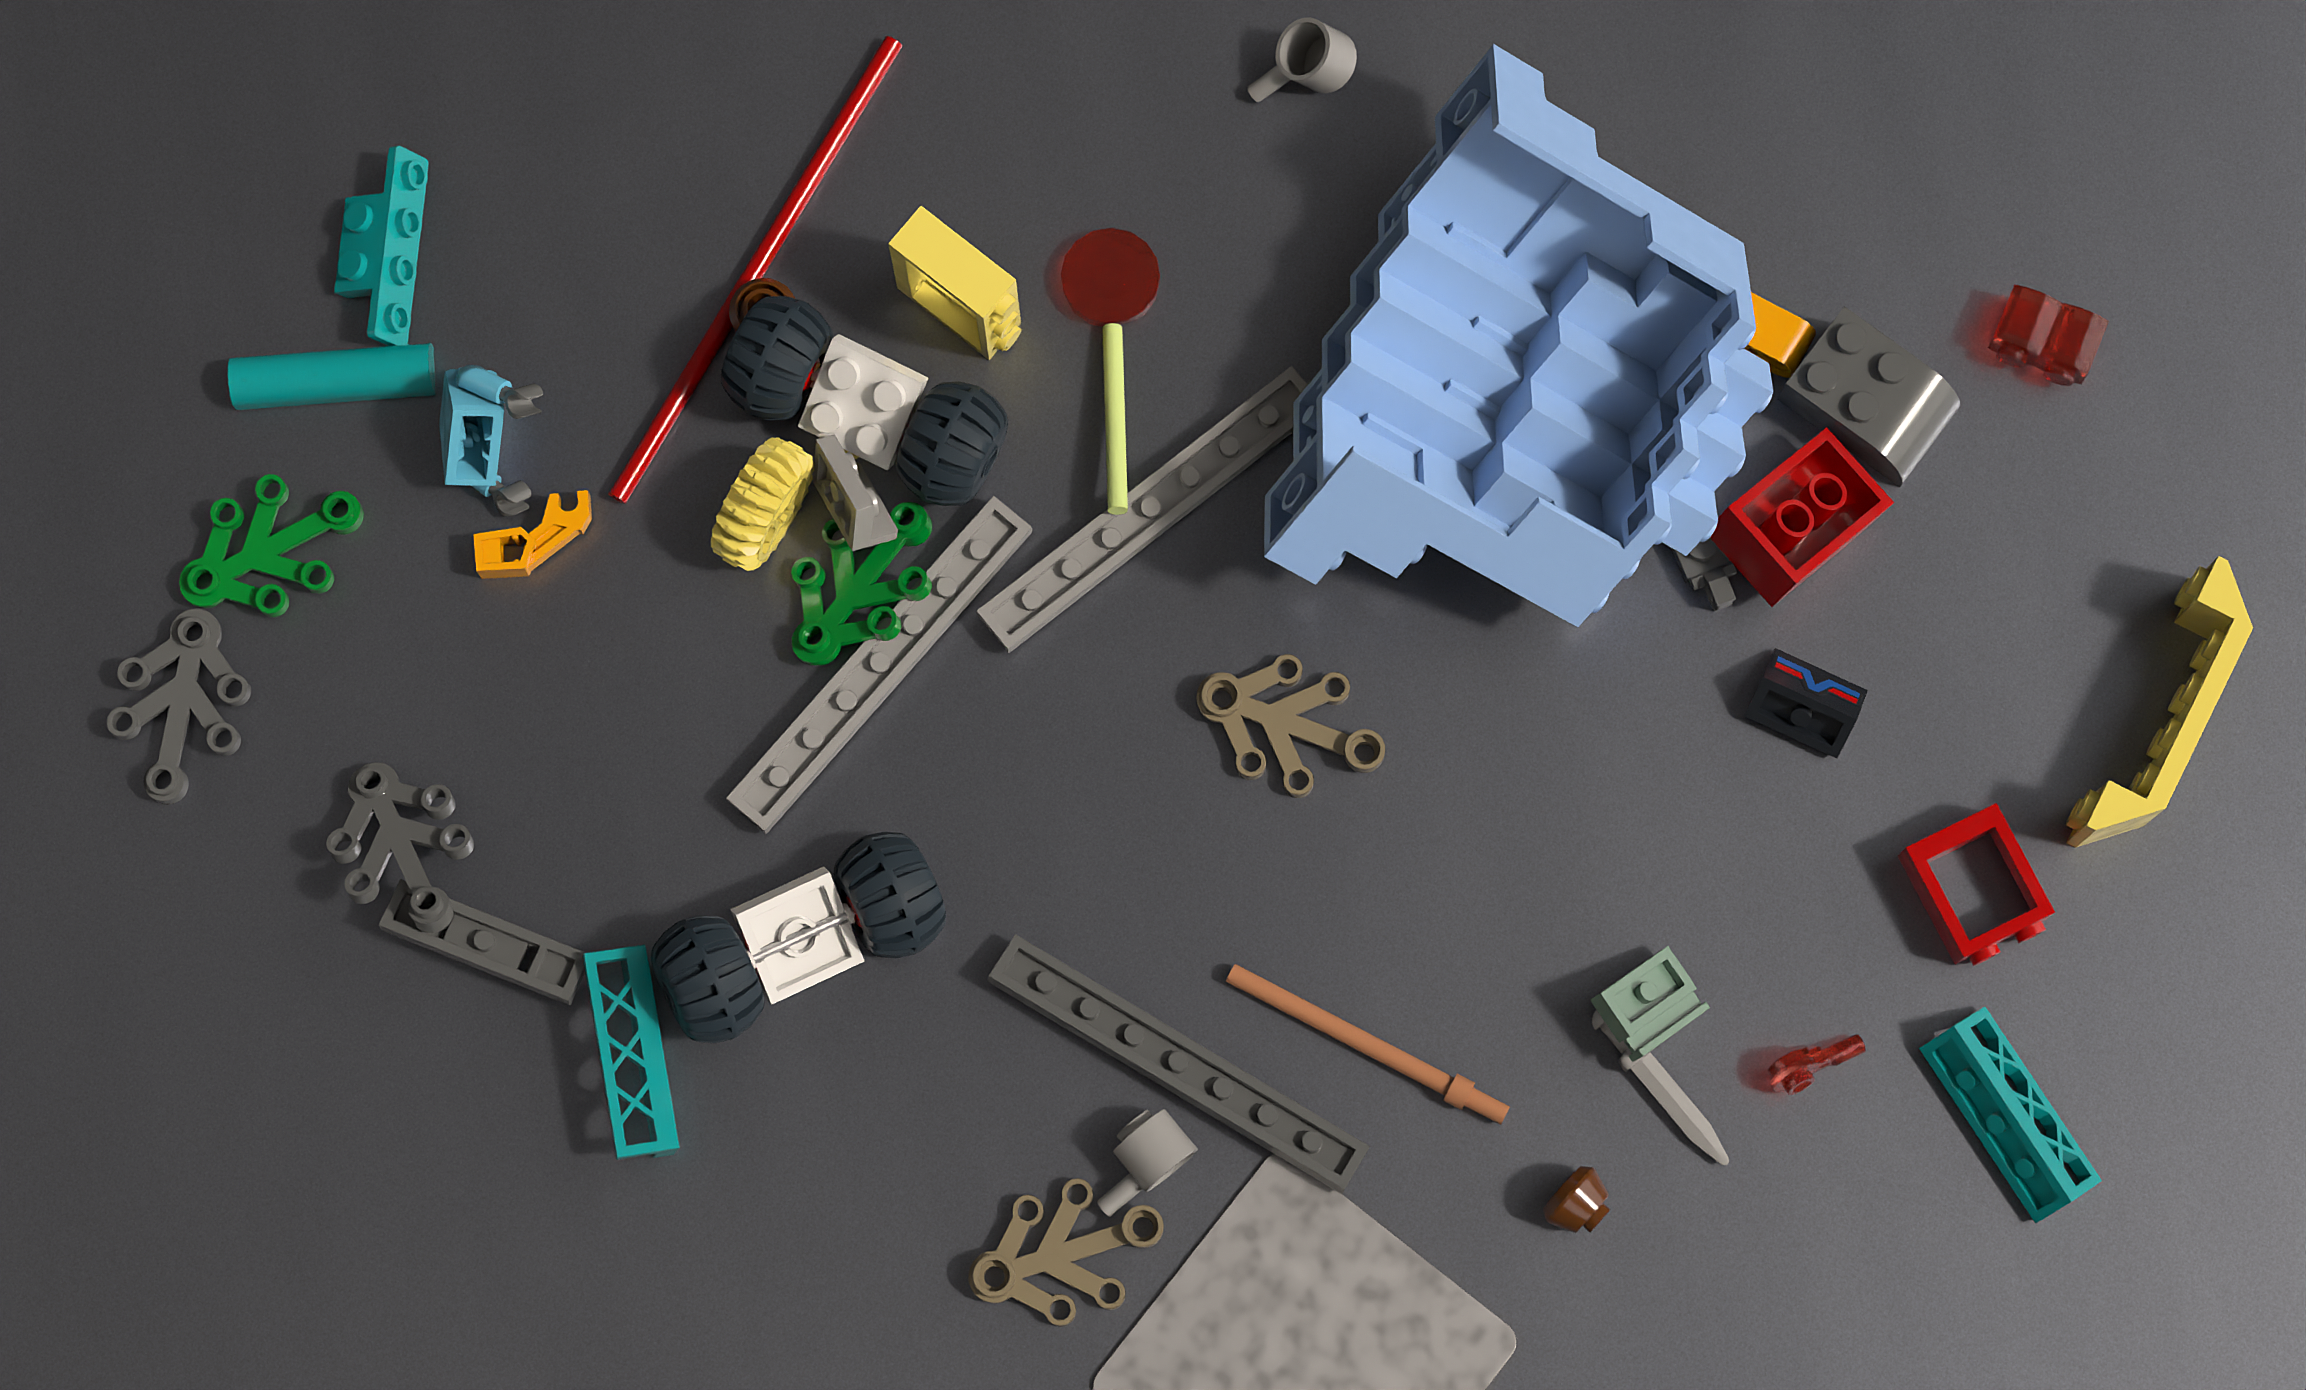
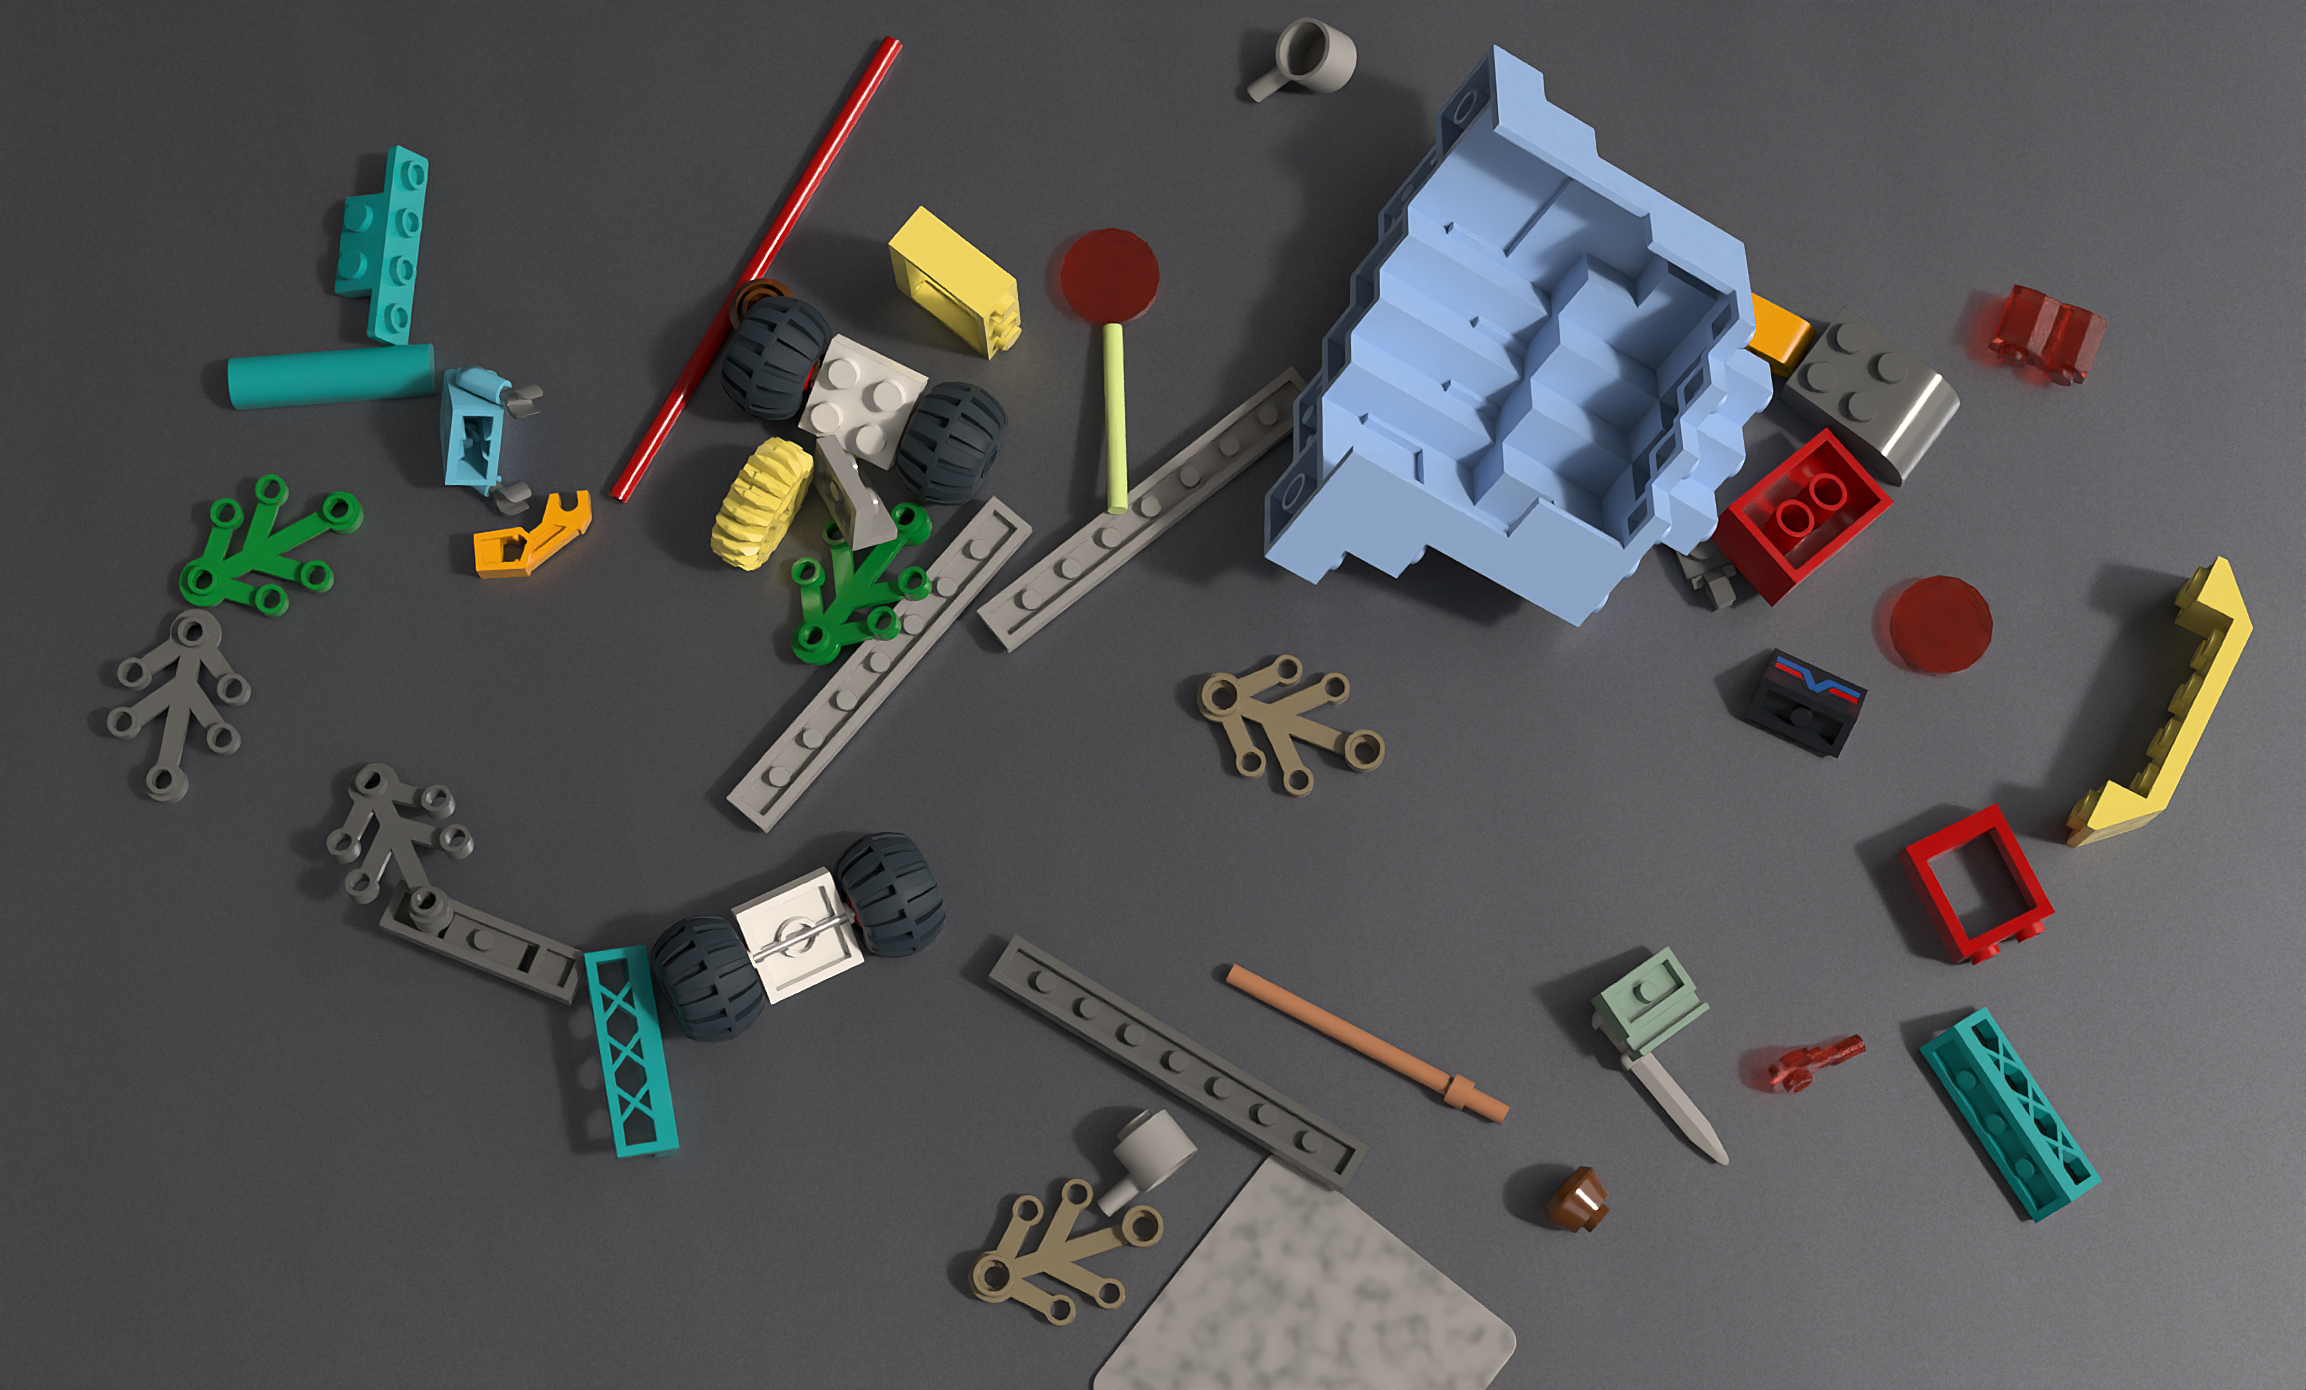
(1941, 626): none -> clear red tile

